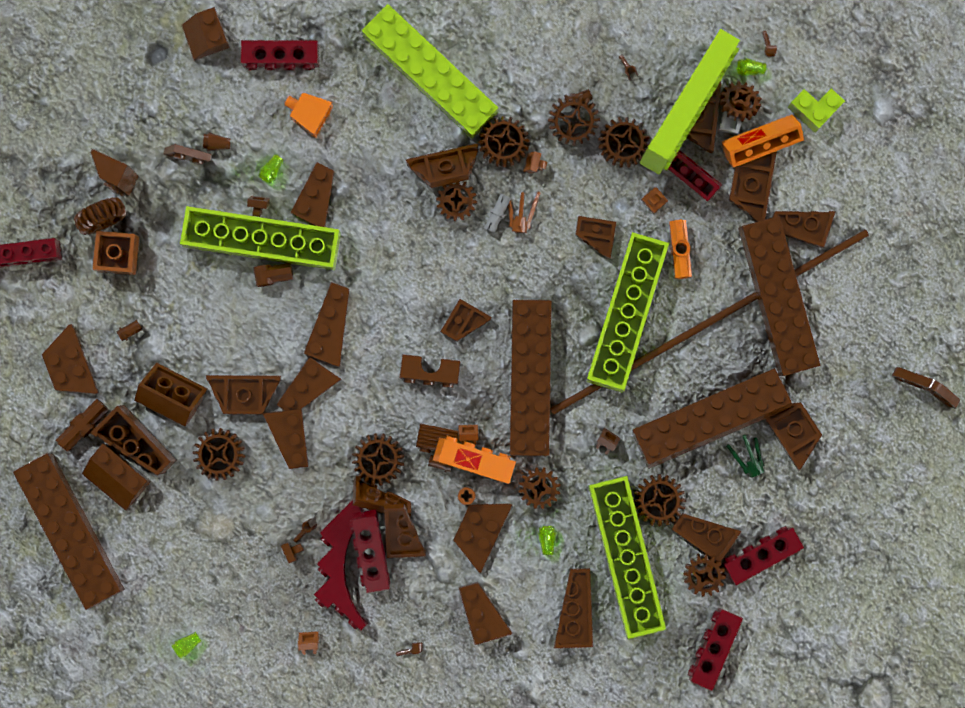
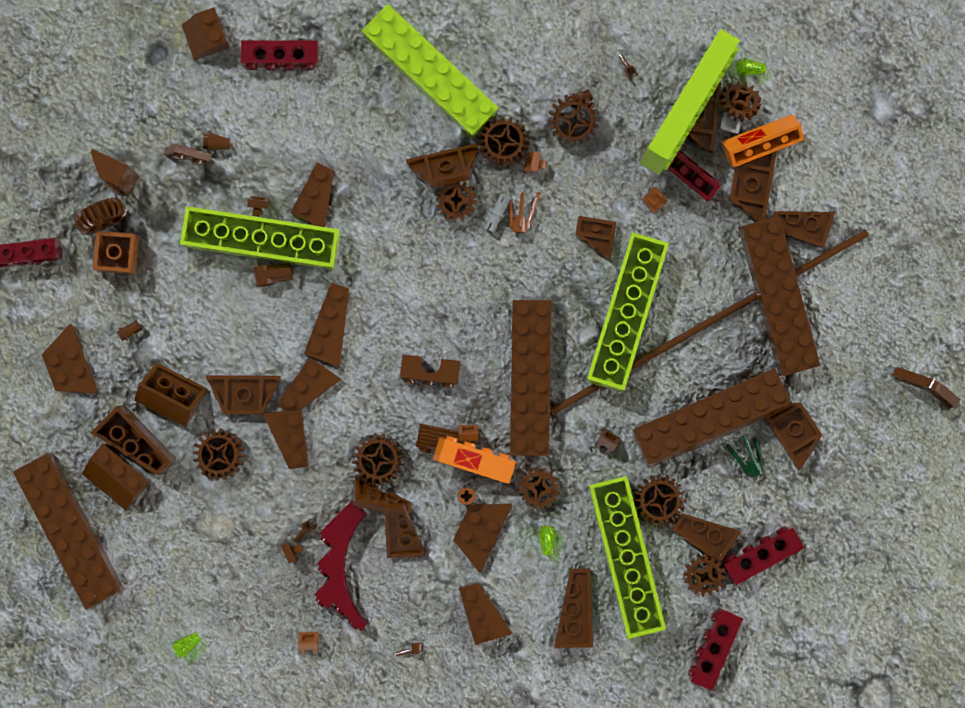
(82, 425): reddish brown piece -> none
(270, 170): clear neon green cone -> none
(309, 112): orange torso -> none
(371, 580): dark red brick -> none
(435, 464): reddish brown pin -> none
(464, 321): reddish brown wing -> none
(631, 127): reddish brown gear -> none
(679, 236): orange piece -> none
(770, 50): reddish brown hand -> none
(814, 112): lime brick -> none

